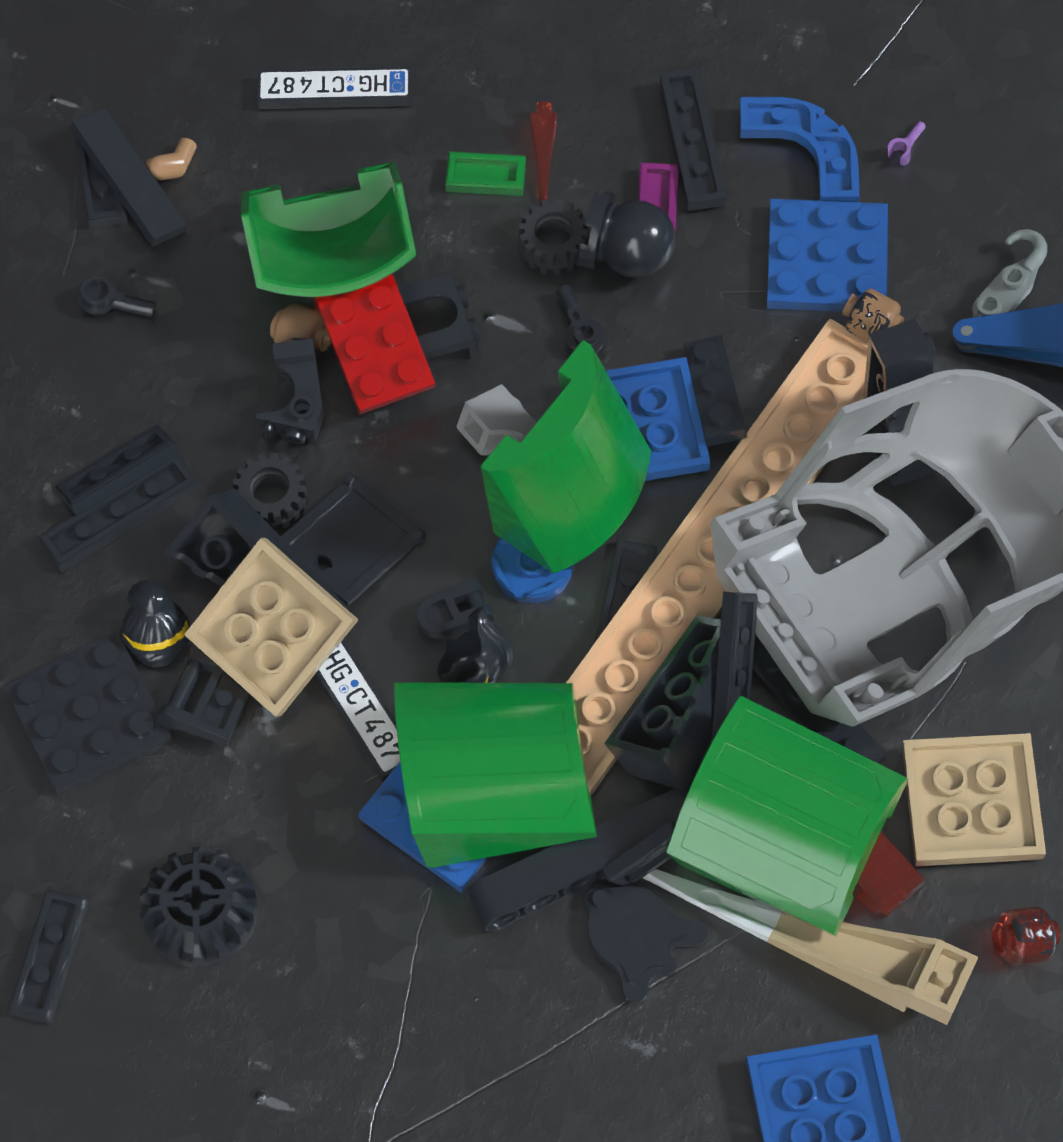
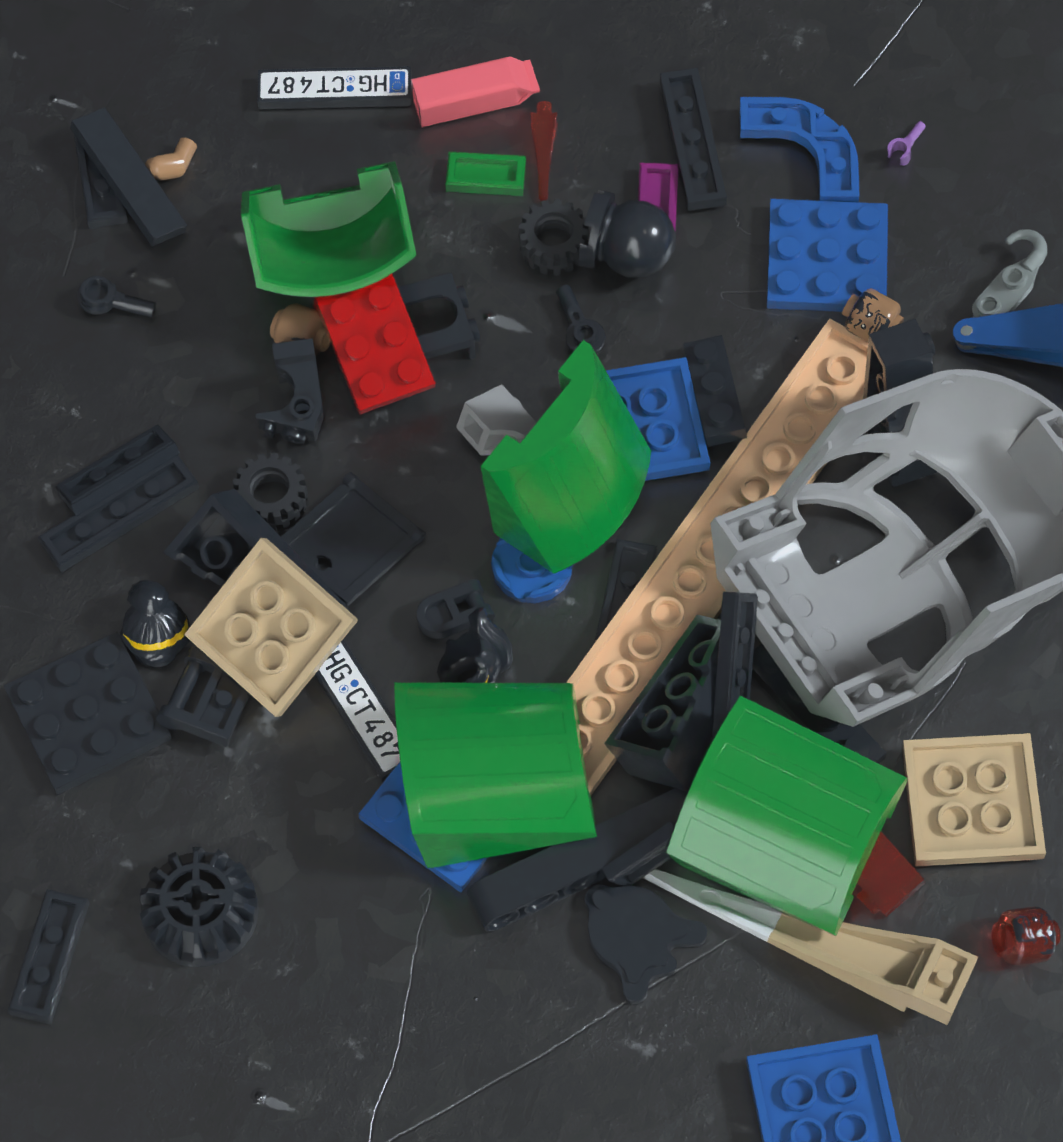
(473, 90): none -> coral piece

